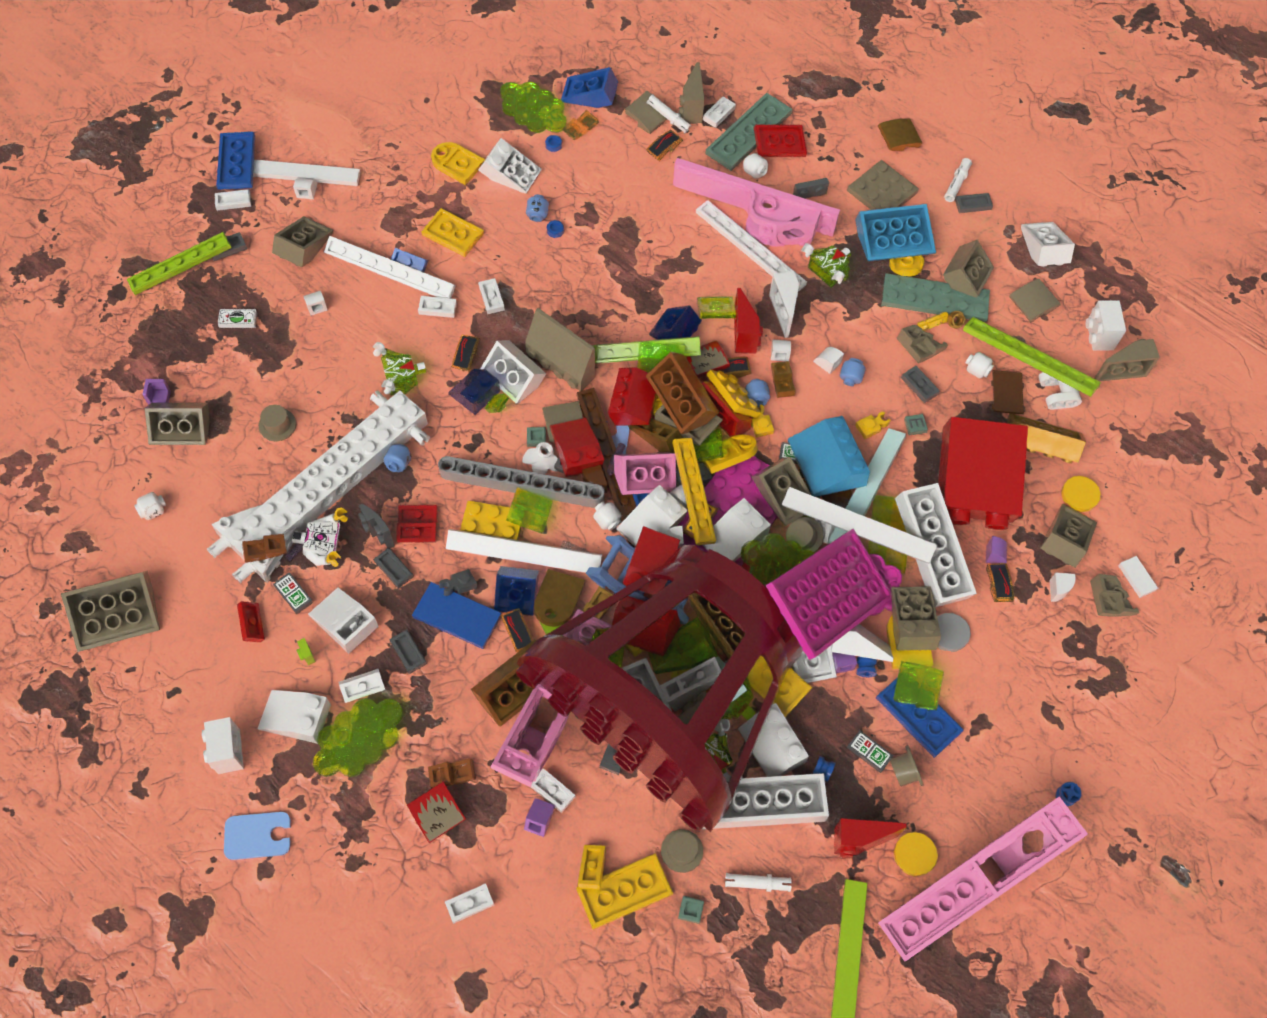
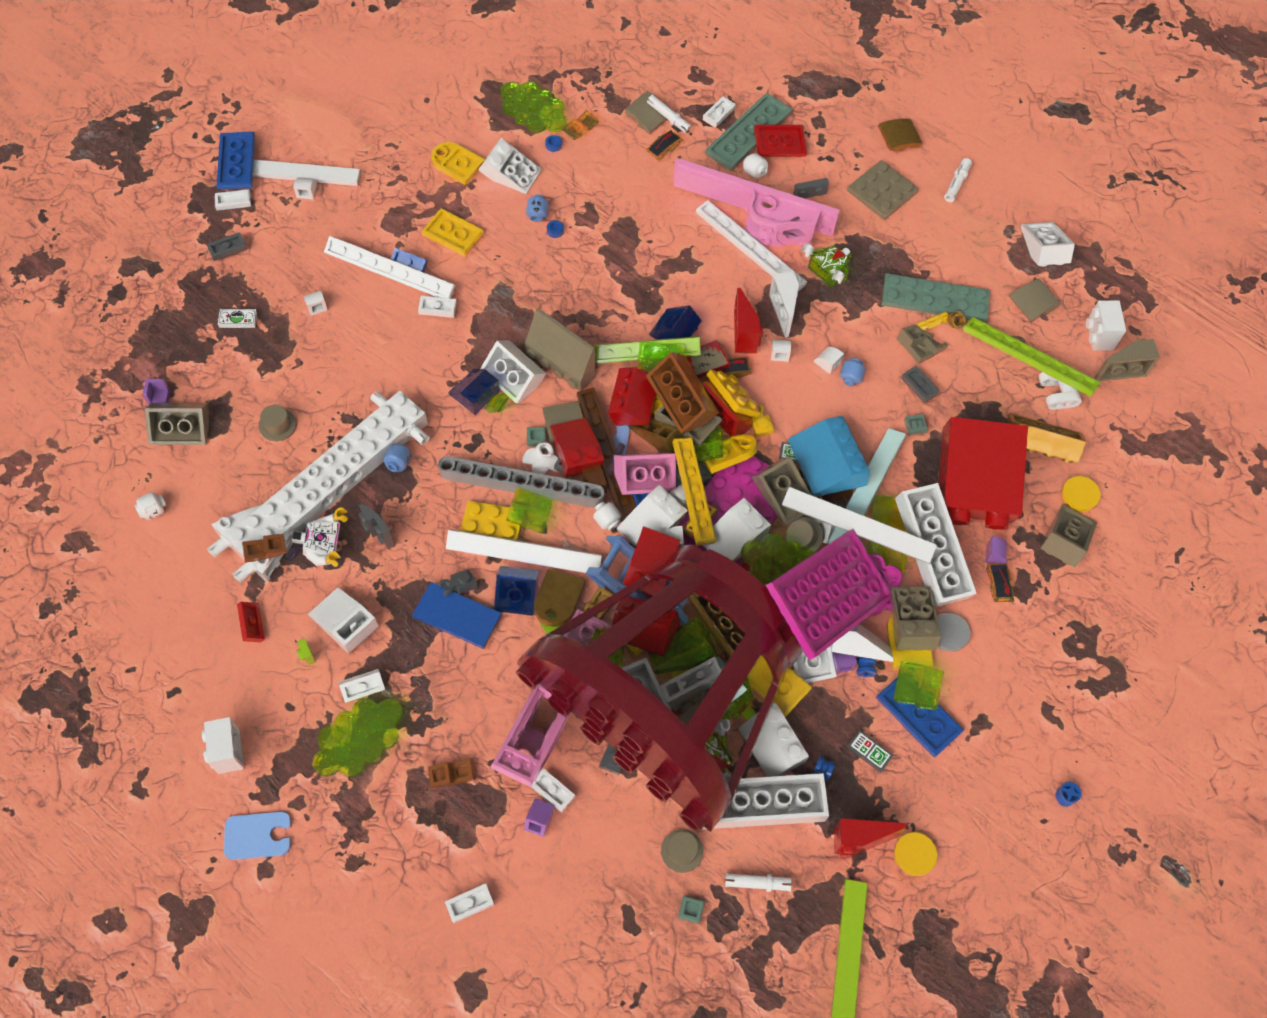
(111, 611): dark tan slope -> none
(179, 263): lime tile -> none
(292, 593): tile -> none
(295, 715): white slope -> none
(301, 241): dark tan slope -> none
(393, 568): dark grey tile -> none
(398, 369): clear neon green torso -> none
(408, 651): dark grey tile -> none
(417, 523): red slope -> none
(436, 812): slope -> none
(465, 353): slope -> none
(491, 296): white plate -> none
(502, 691): pearl gold slope -> none
(517, 629): black slope -> none
(591, 88): blue slope -> none
(592, 866): yellow plate -> none
(625, 891): yellow tile -> none
(693, 97): dark tan slope -> none
(716, 307): clear neon green tile -> none
(758, 391): medium blue head -> none
(783, 379): pearl gold slope -> none
(870, 426): yellow plate -> none
(895, 232): dark azure slope -> none
(906, 768): dark tan piece -> none
(907, 265): yellow tile -> none
(967, 887): bright pink piece -> none
(969, 269): dark tan slope -> none
(973, 203): dark grey tile -> none
(979, 365): white head -> none
(1008, 392): reddish brown piece -> none
(1061, 585): white brick -> none
(1111, 597): dark tan slope -> none
(1138, 577): white tile -> none

